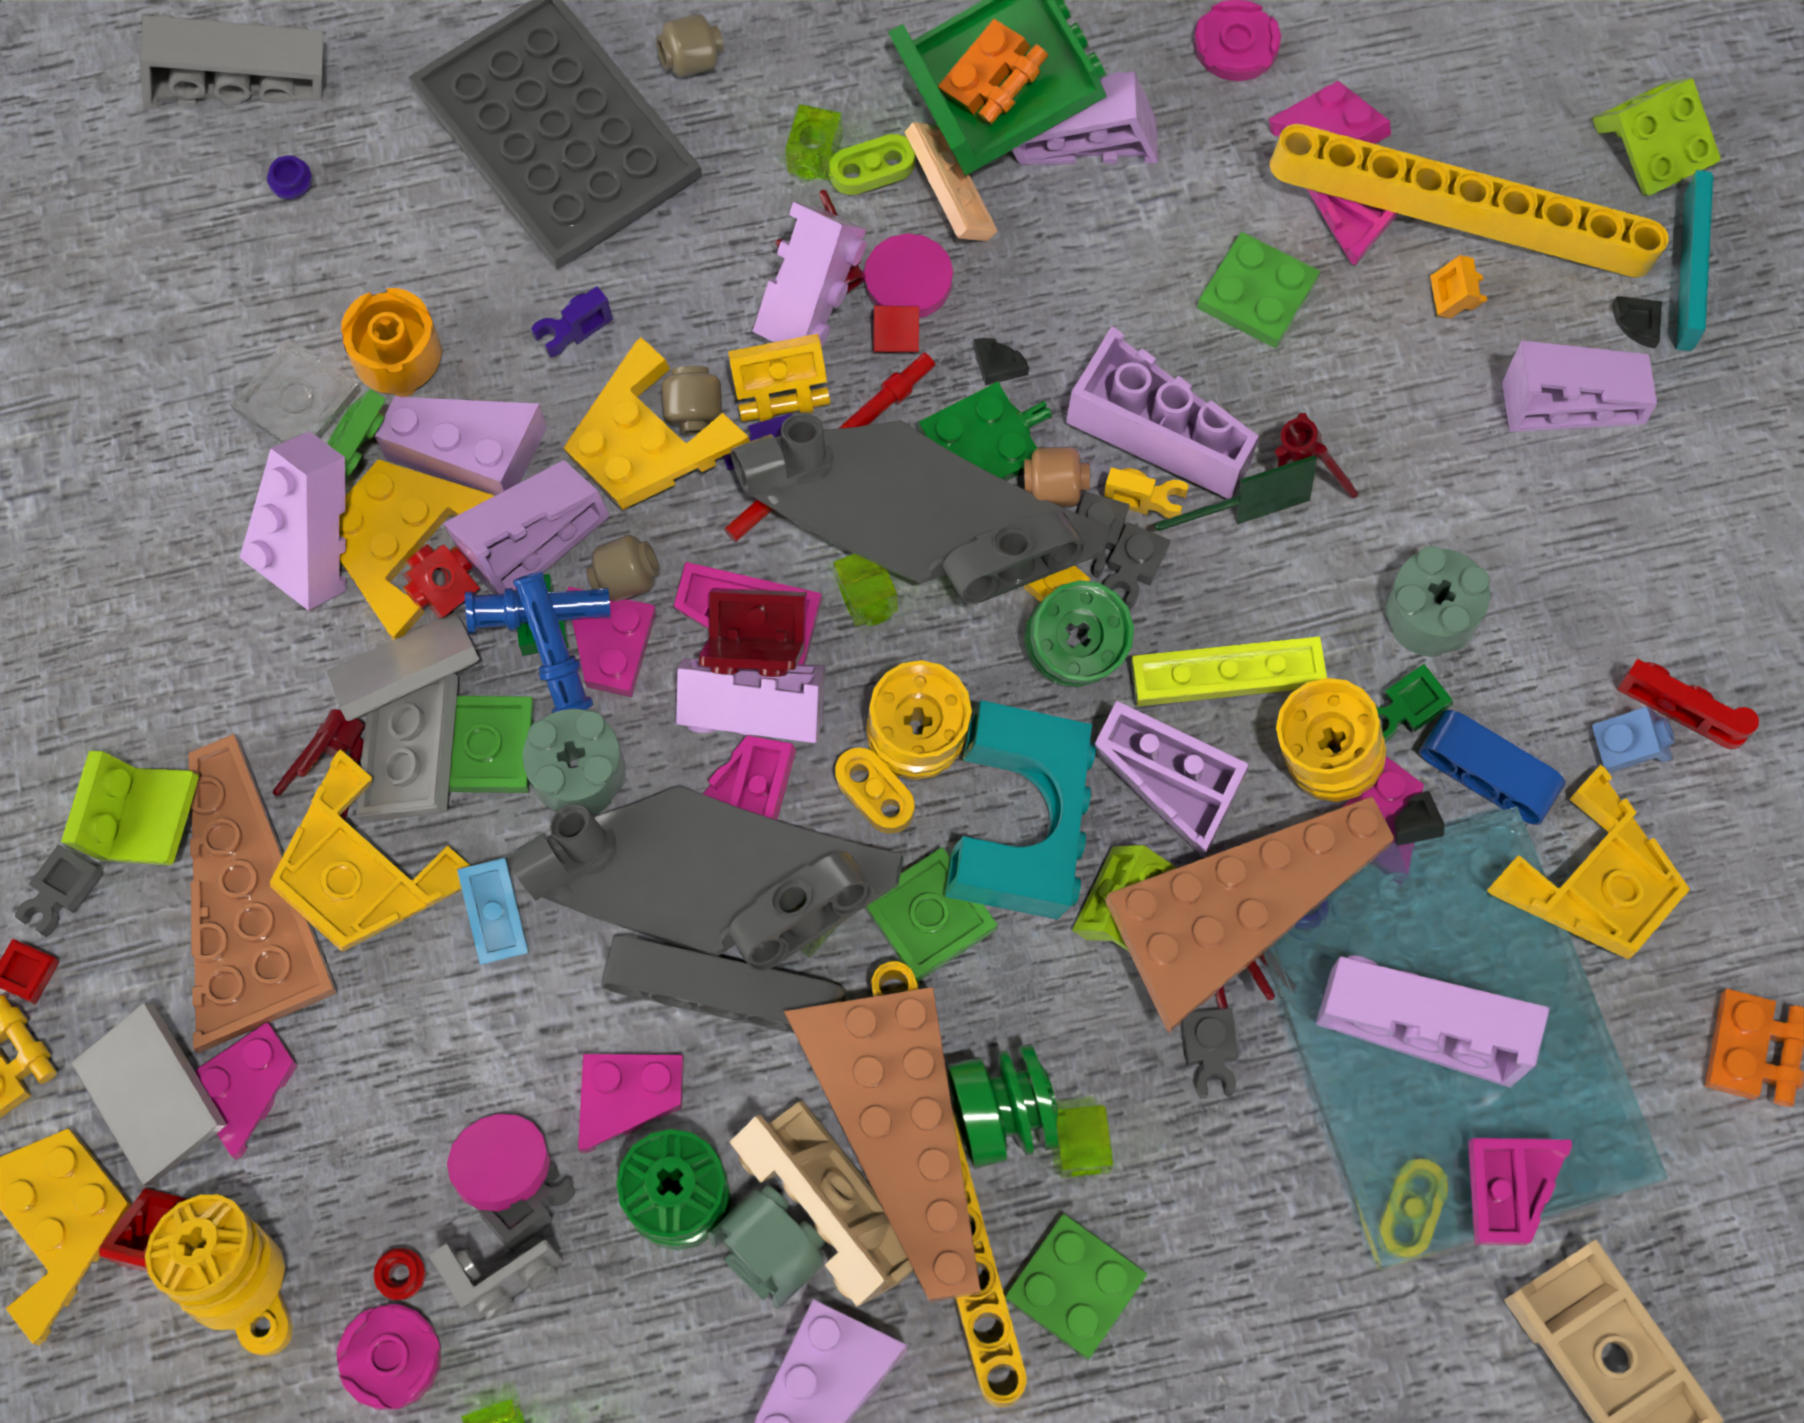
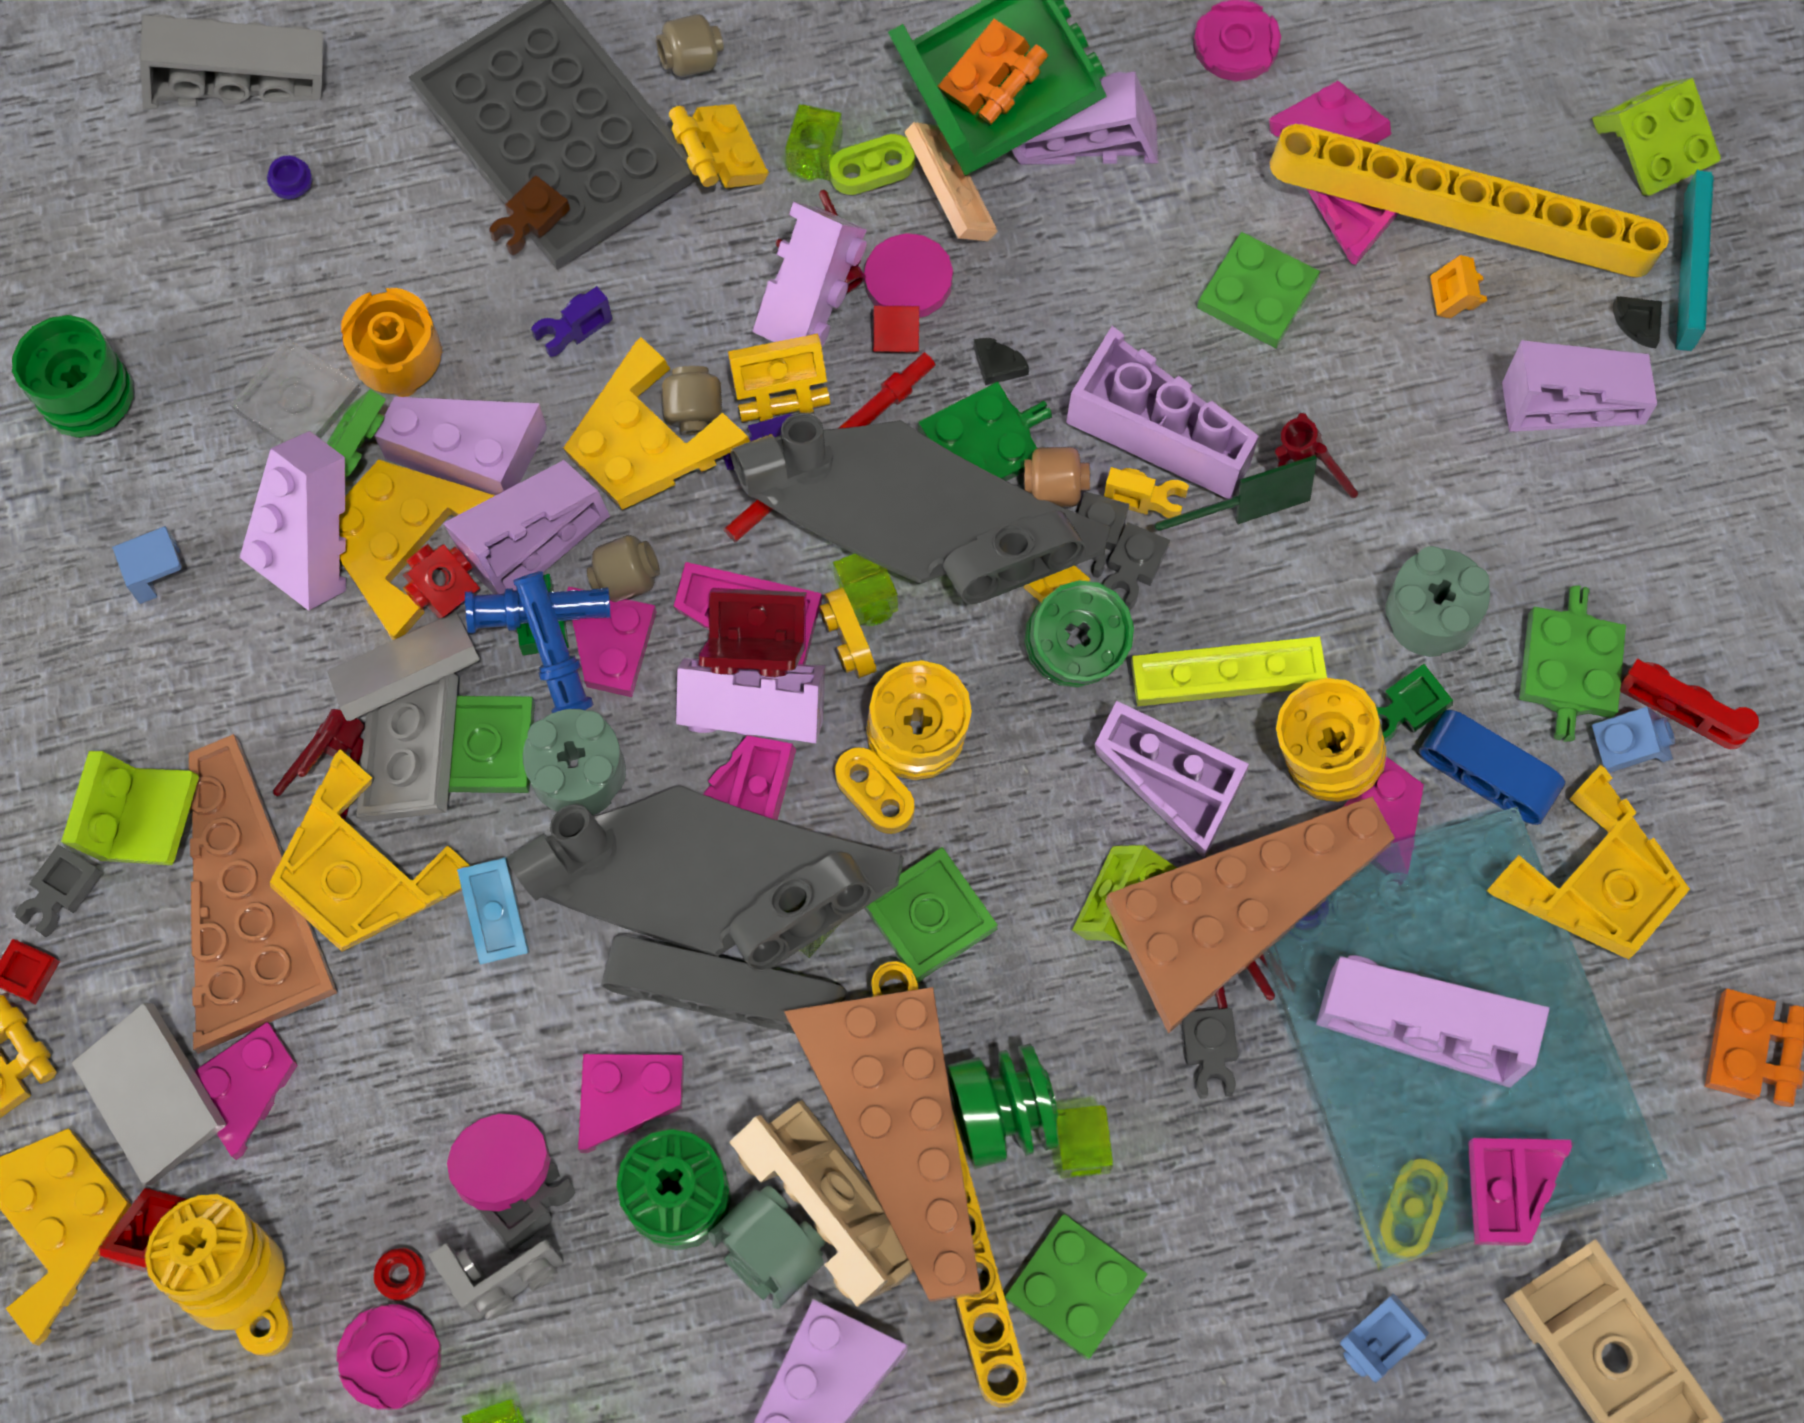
(72, 376): none -> green wheel
(147, 560): none -> medium blue panel
(531, 210): none -> reddish brown plate
(726, 142): none -> yellow plate
(840, 616): none -> yellow plate
(1055, 759): teal arch -> none
(1382, 1339): none -> medium blue bracket
(1418, 820): pearl dark grey tile -> none
(1572, 663): none -> bright green plate

